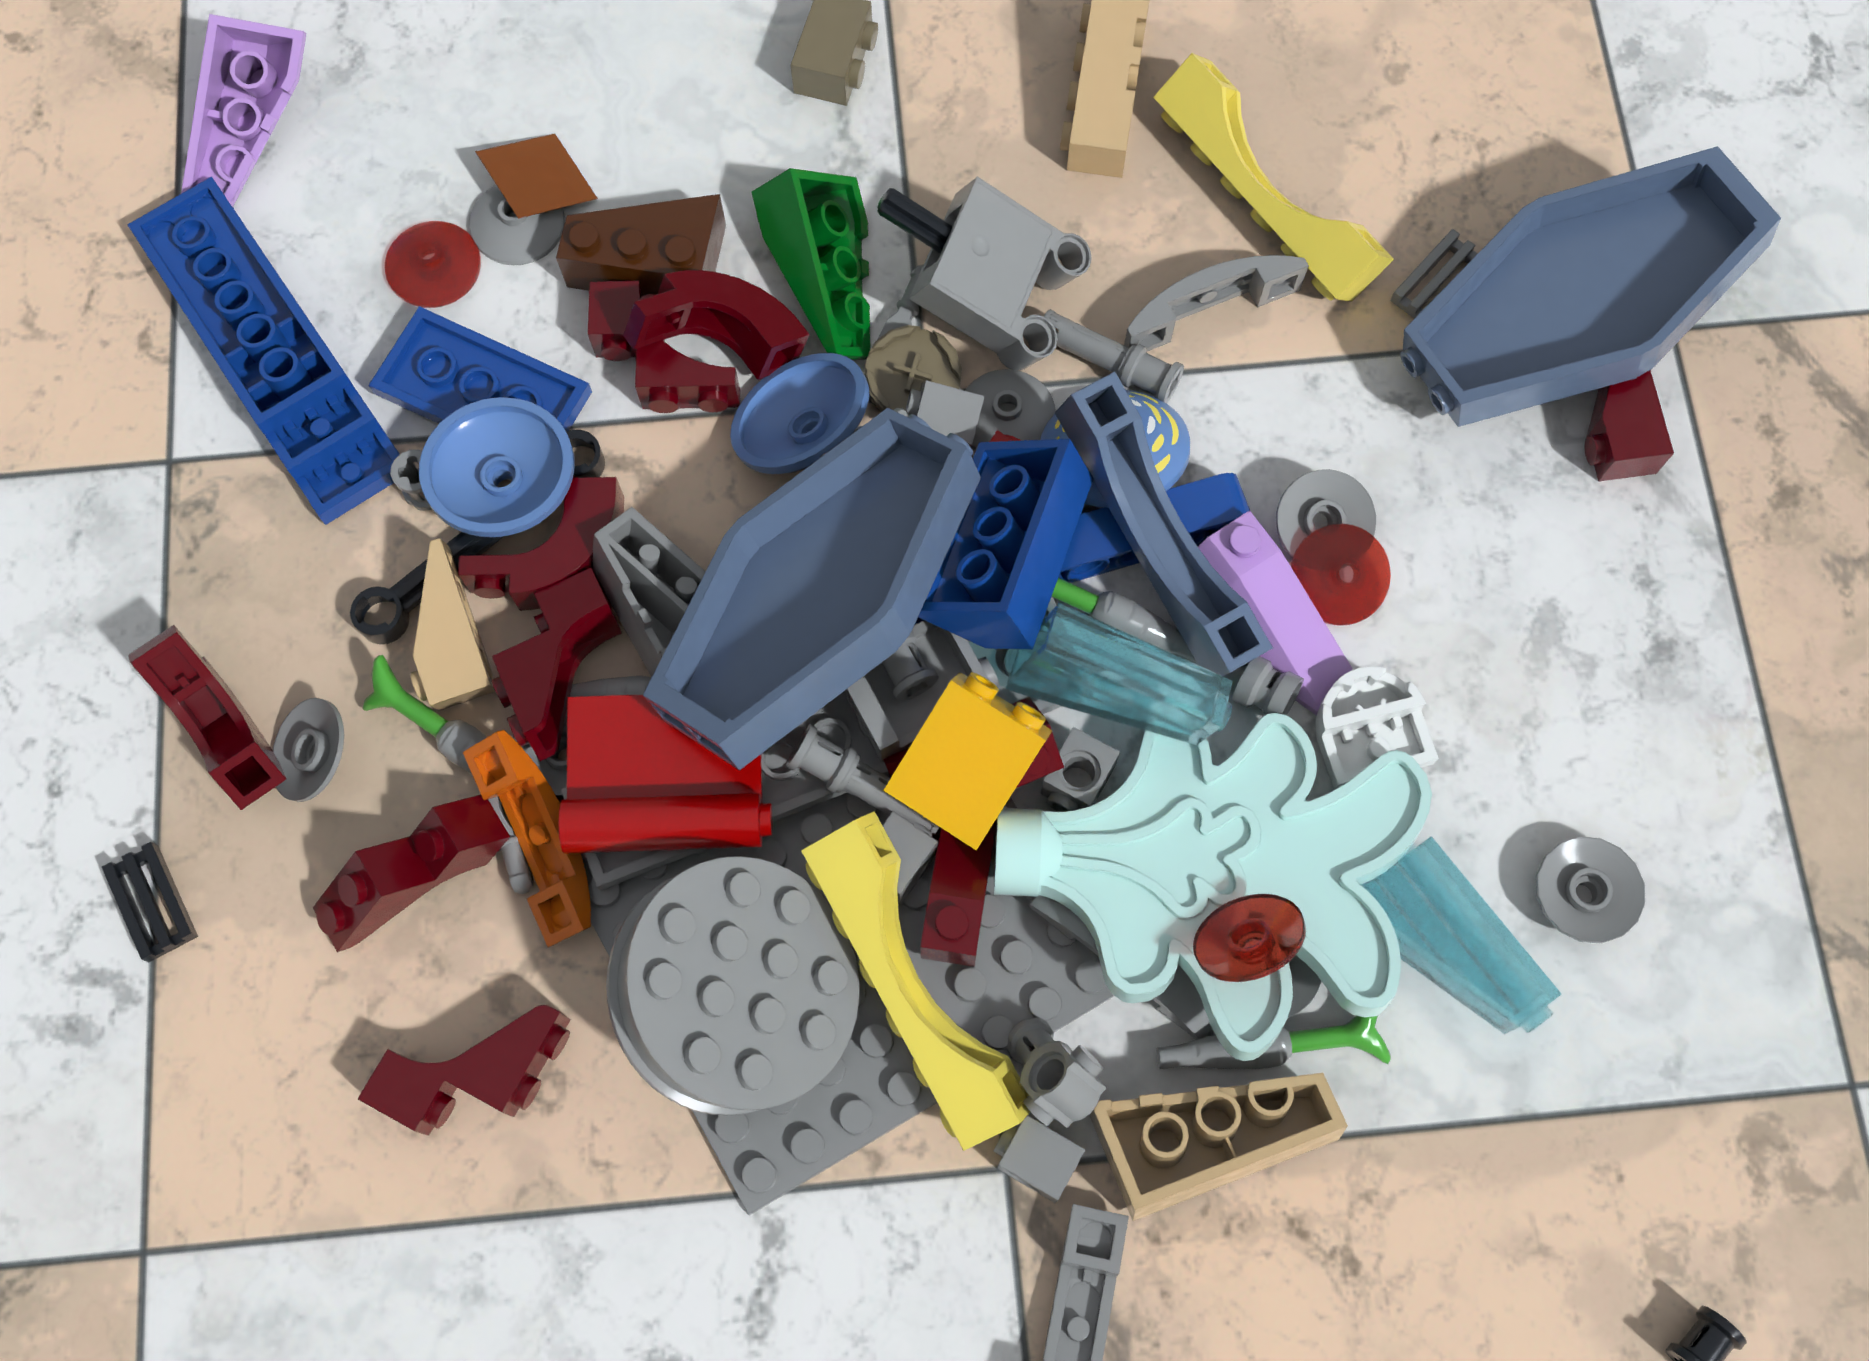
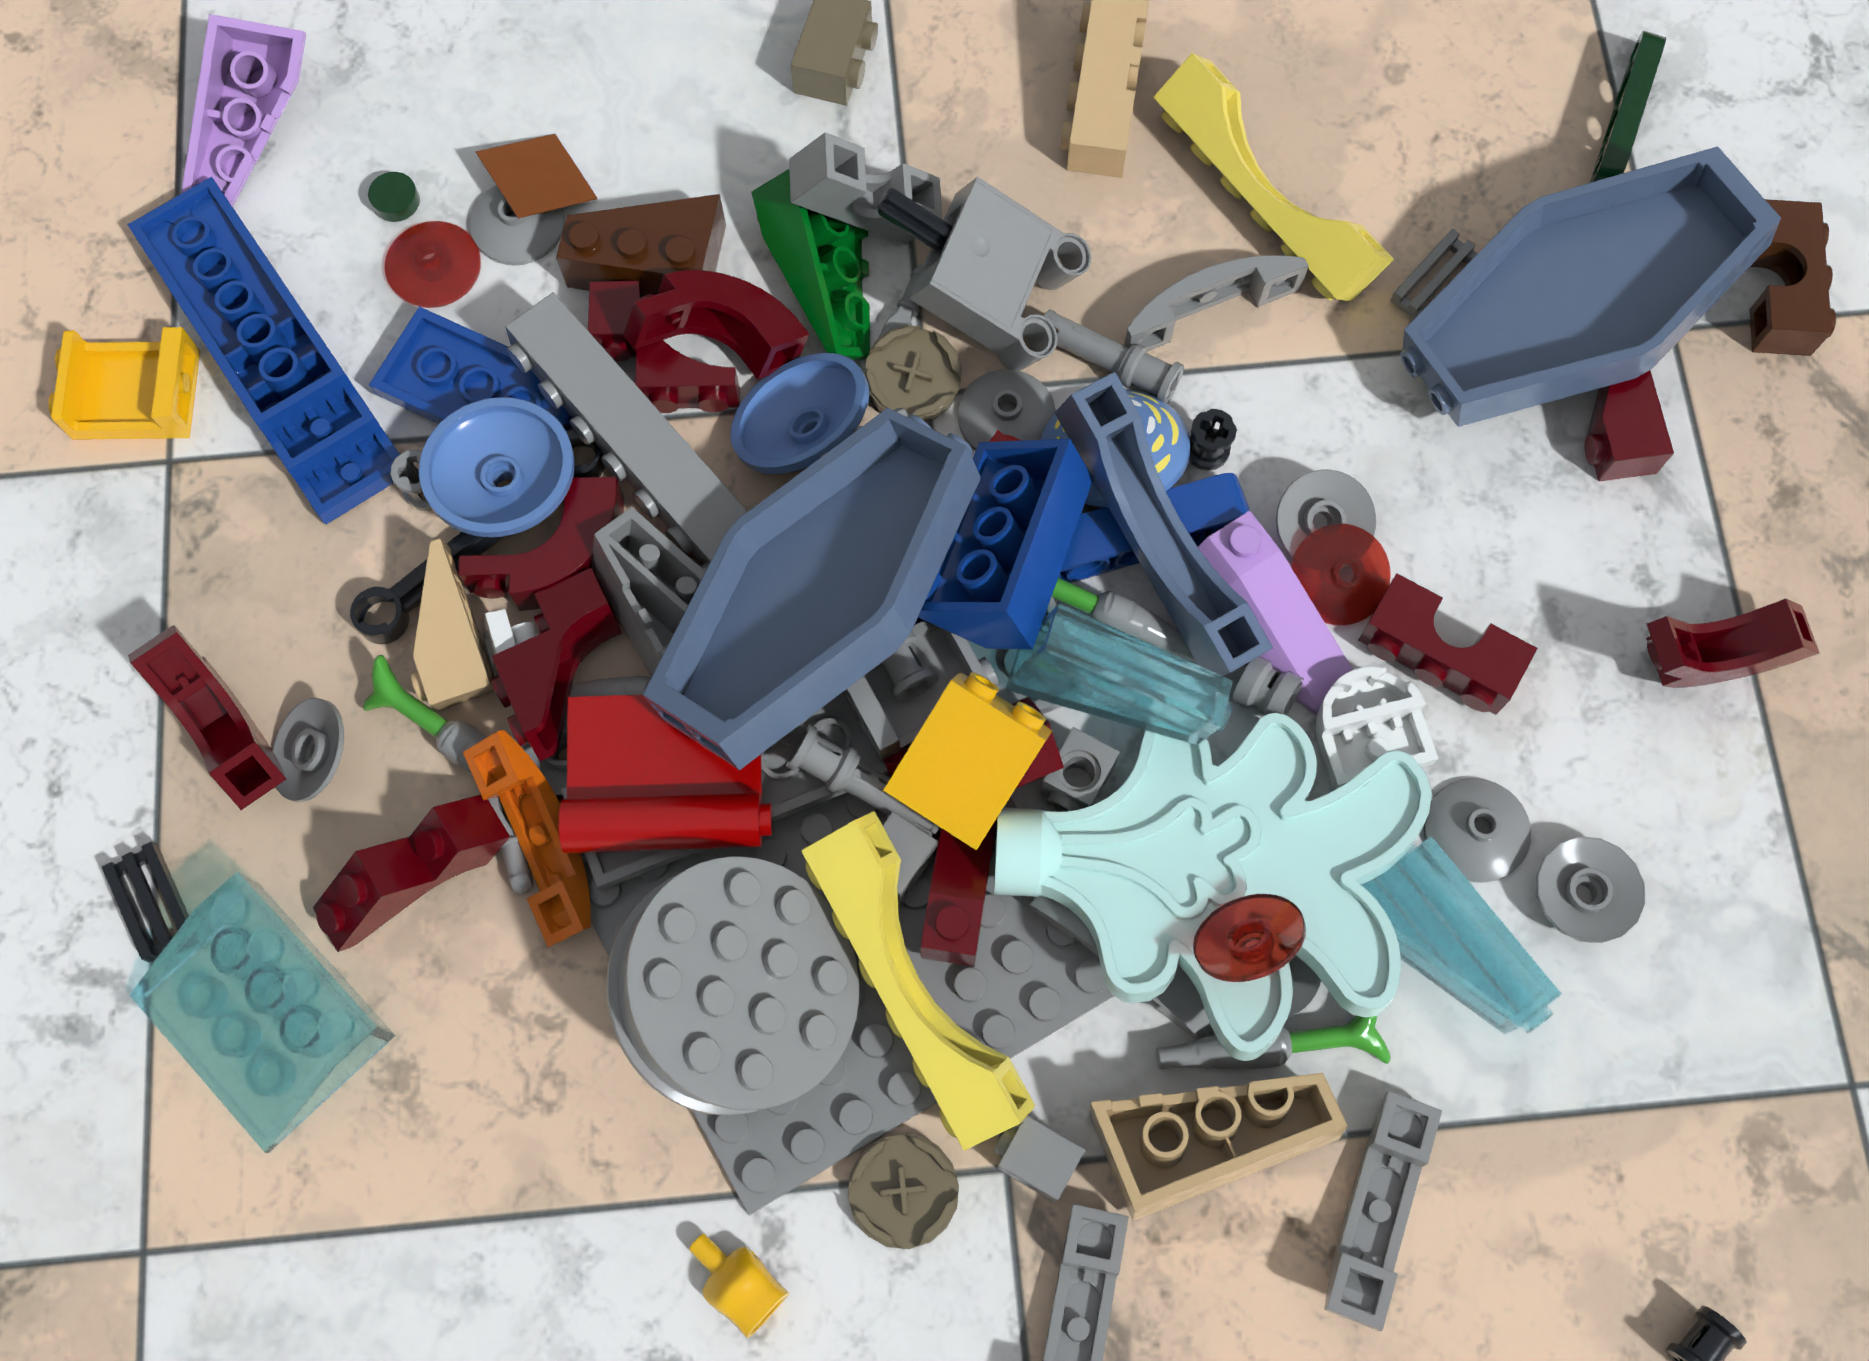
(125, 387): none -> yellow panel
(258, 1011): none -> clear light blue slope
(394, 196): none -> dark green tile
(496, 1071): dark red arch -> none
(499, 635): none -> white tile
(625, 427): none -> light grey brick
(738, 1285): none -> yellow piece
(833, 181): none -> light grey arch
(903, 1191): none -> dark tan tile
(946, 409): light grey brick -> none
(1058, 1080): light grey connector -> none
(1201, 429): none -> black bush
(1379, 1210): none -> light grey slope
(1406, 633): none -> dark red arch
(1478, 854): none -> light grey dish
(1629, 106): none -> dark green beam
(1730, 647): none -> dark red arch
(1797, 315): none -> reddish brown arch

